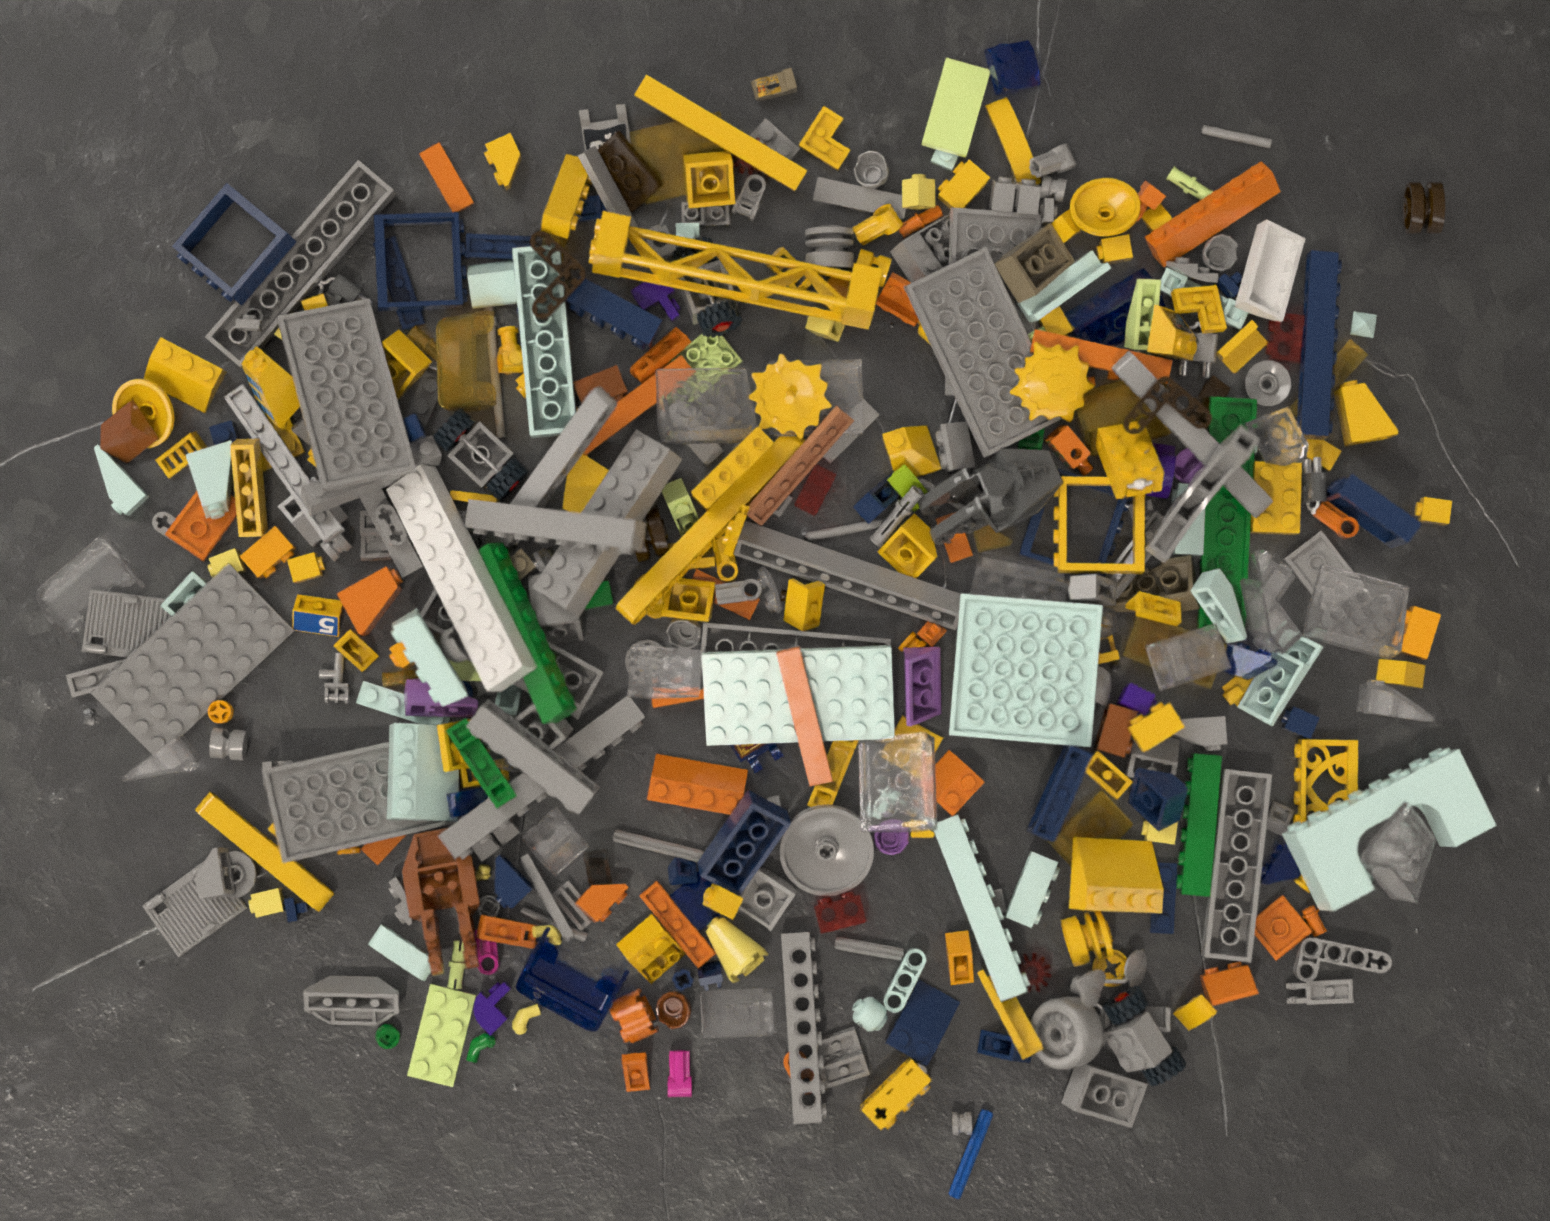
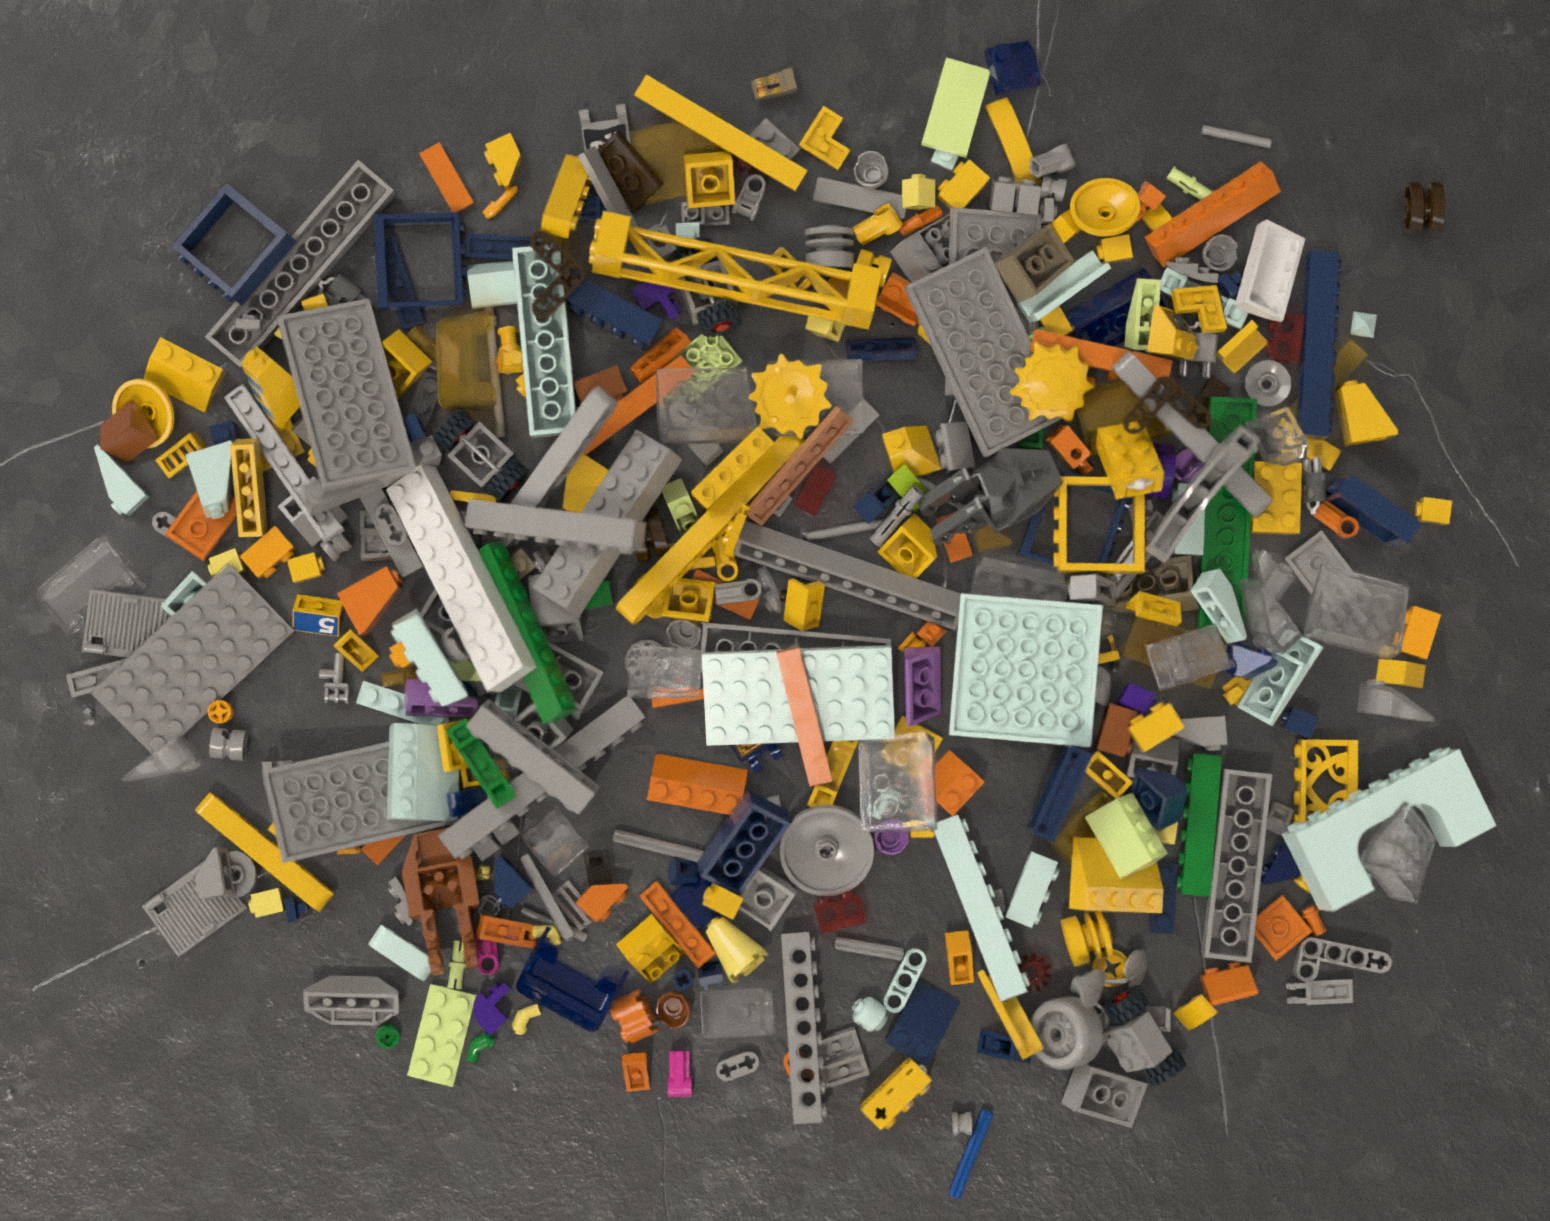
(495, 207): none -> light orange piece
(735, 1060): none -> light grey beam
(882, 349): none -> dark blue plate
(1126, 835): none -> yellowish green slope

